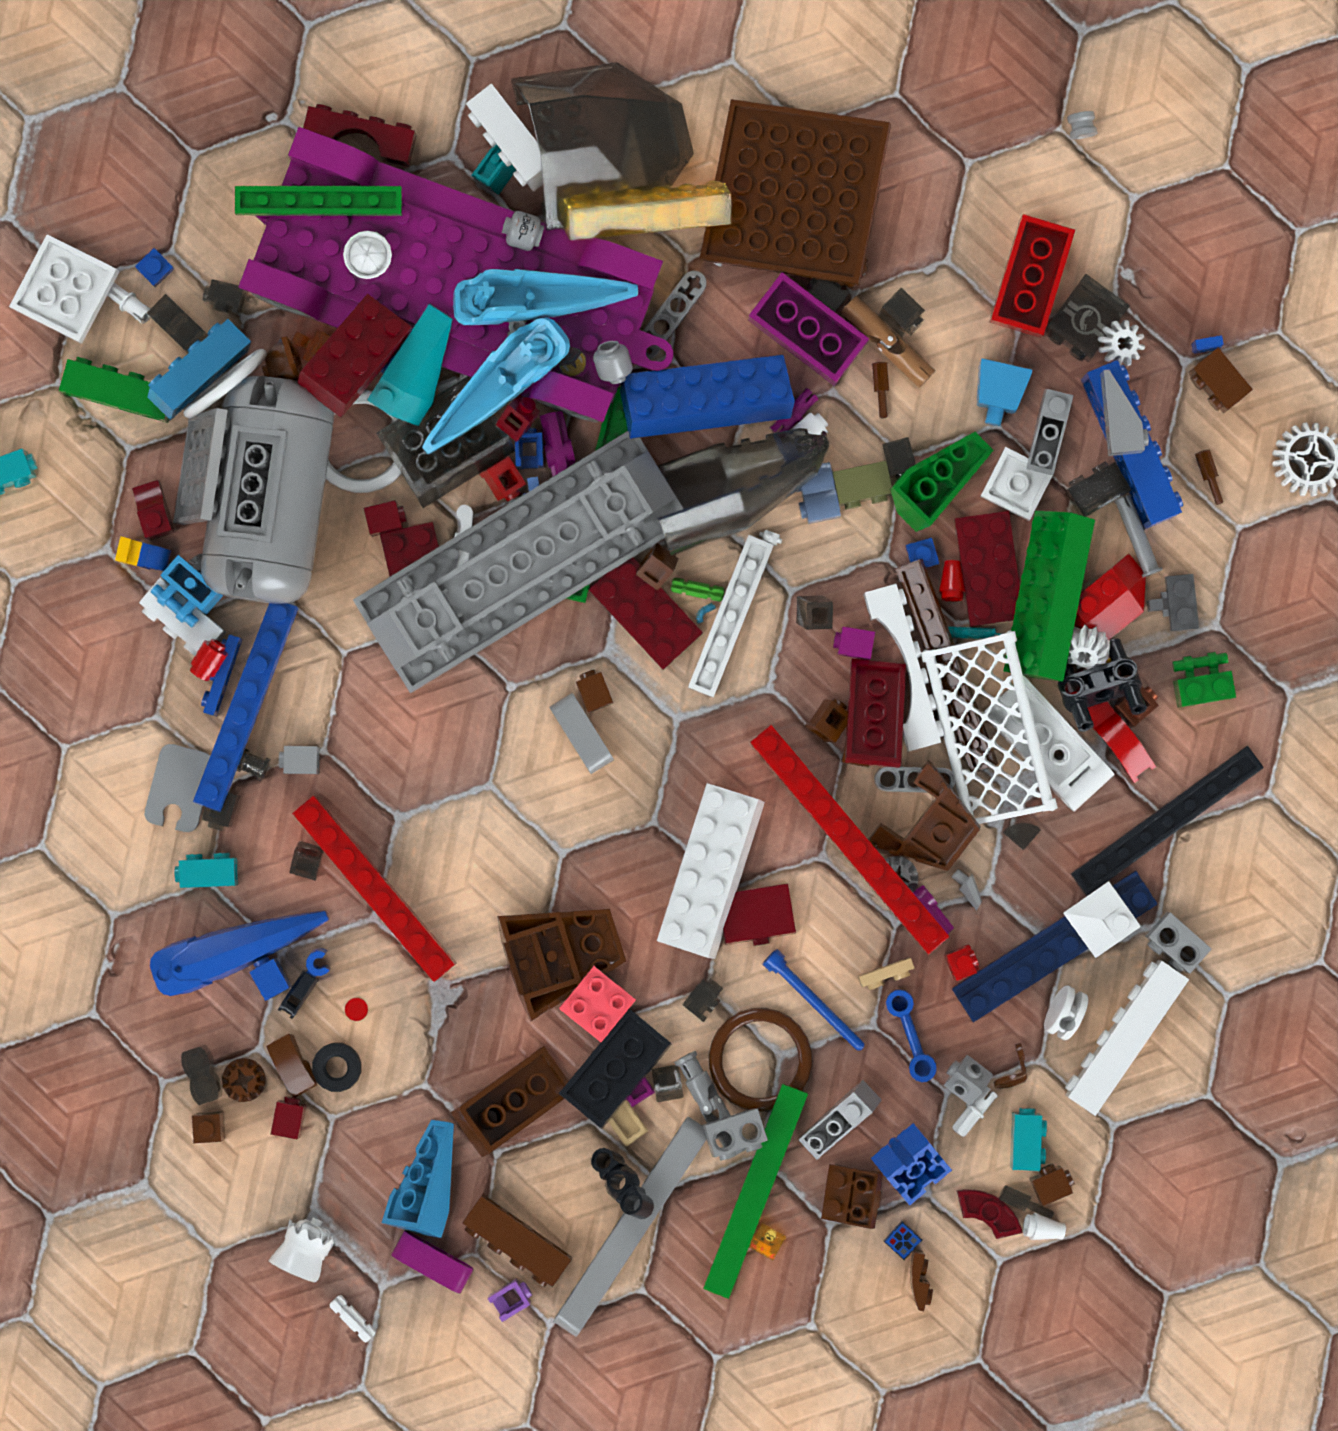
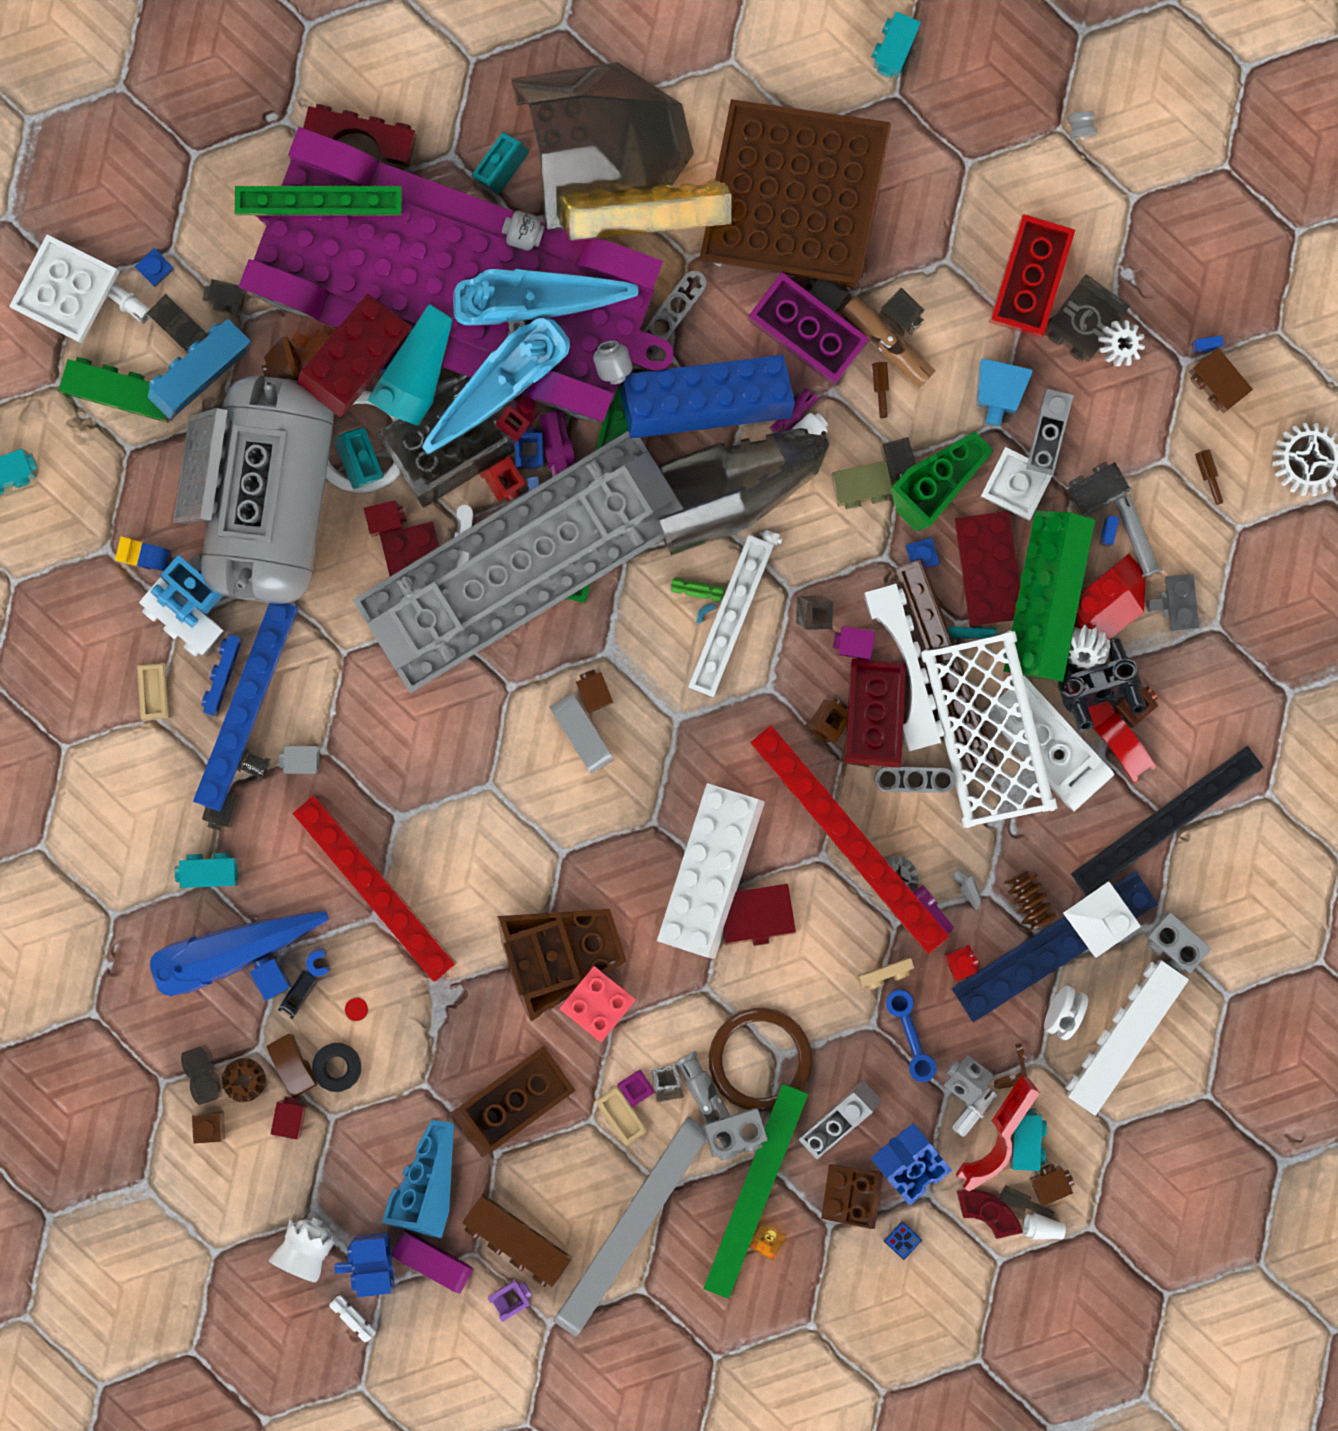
(153, 511): dark red arch -> none
(153, 691): none -> tan tile
(176, 783): light grey piece -> none
(208, 659): red brick -> none
(225, 383): white wedge -> none
(306, 860): clear smoke slope -> none
(358, 457): none -> teal slope
(367, 254): white hat -> none
(371, 1265): none -> blue brick
(510, 135): white brick -> none
(573, 362): clear smoke tile -> none
(615, 1068): black plate -> none
(631, 1190): black piece -> none
(646, 613): dark red plate -> none
(657, 566): reddish brown brick -> none
(703, 998): clear smoke brick -> none
(776, 963): blue piece -> none
(820, 497): sand blue brick -> none
(896, 45): none -> teal brick
(920, 1288): reddish brown slope -> none
(941, 830): reddish brown wing -> none
(952, 582): red cone -> none
(1006, 1122): none -> red piece
(1021, 834): clear smoke tile -> none
(1030, 900): none -> reddish brown piece
(1109, 531): none -> blue tile
(1122, 423): light grey slope -> none
(1143, 471): blue brick -> none
(1203, 688): green brick -> none

